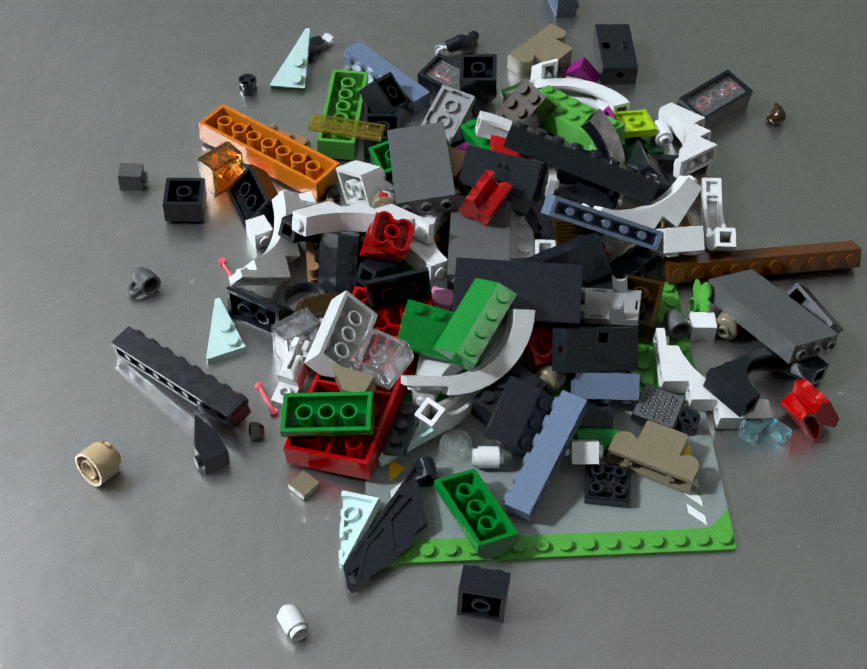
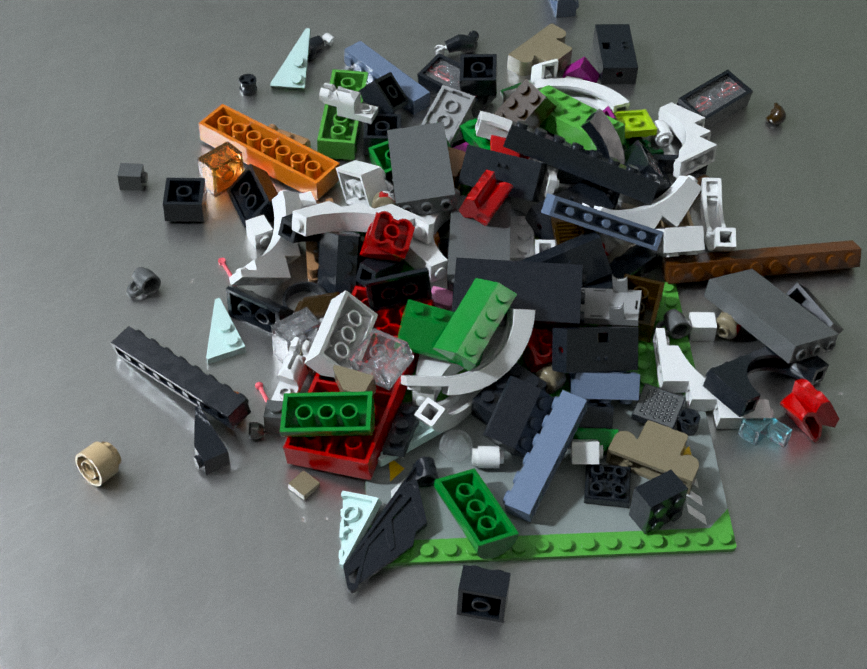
(272, 416): none -> dark grey brick
(293, 622): white brick -> none
(333, 192): black hinge -> none
(346, 127): clear yellow tile -> none
(347, 103): none -> white plate
(658, 502): none -> black brick
(702, 294): bright green plate -> none

